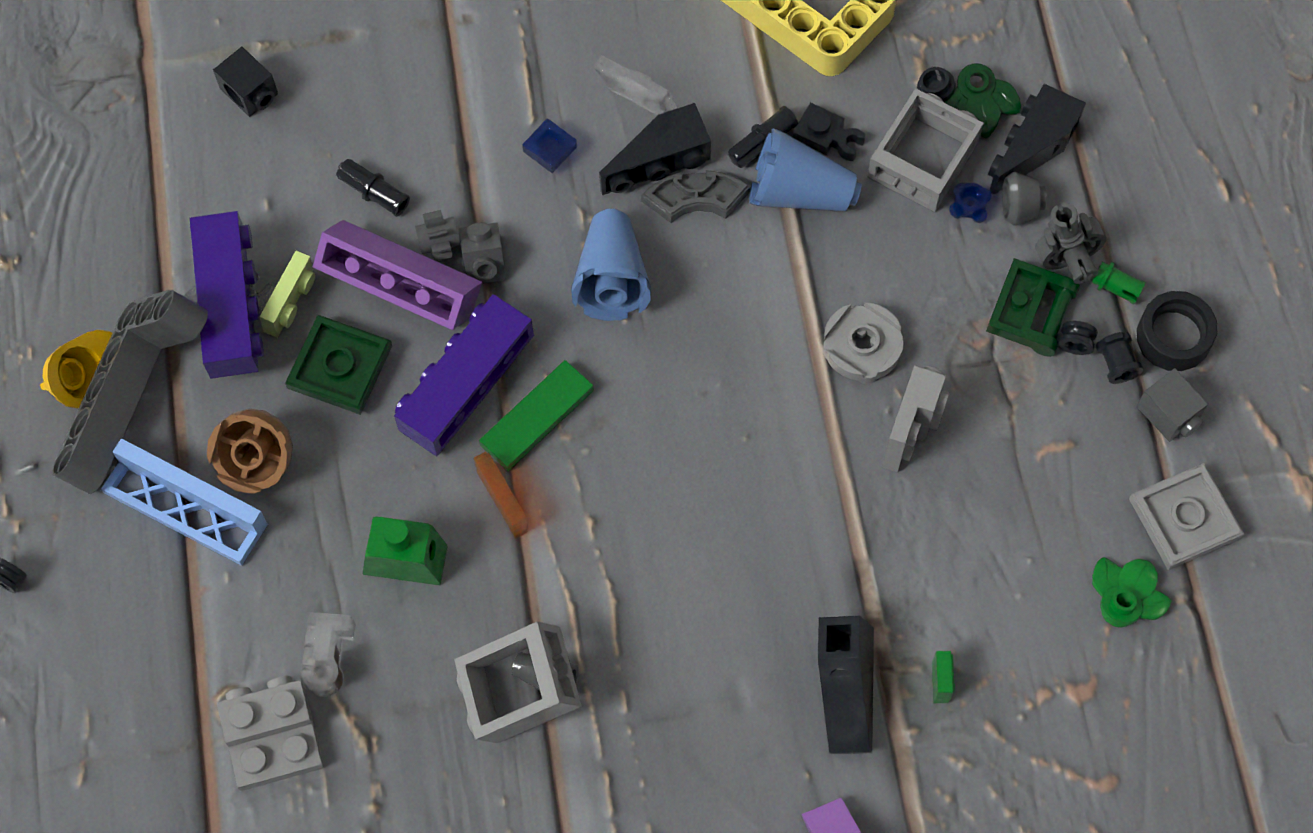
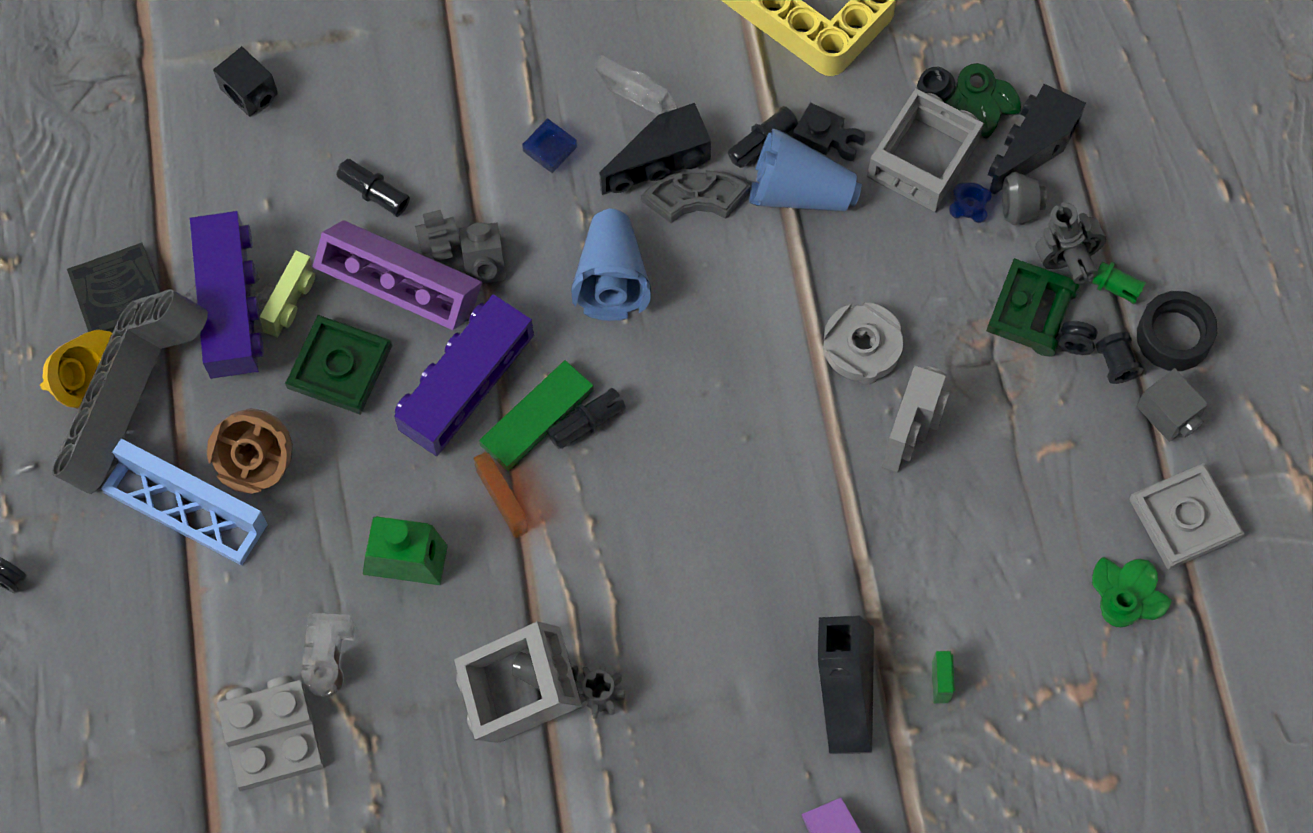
(110, 284): none -> tile
(585, 419): none -> black axle
(607, 697): none -> dark grey gear

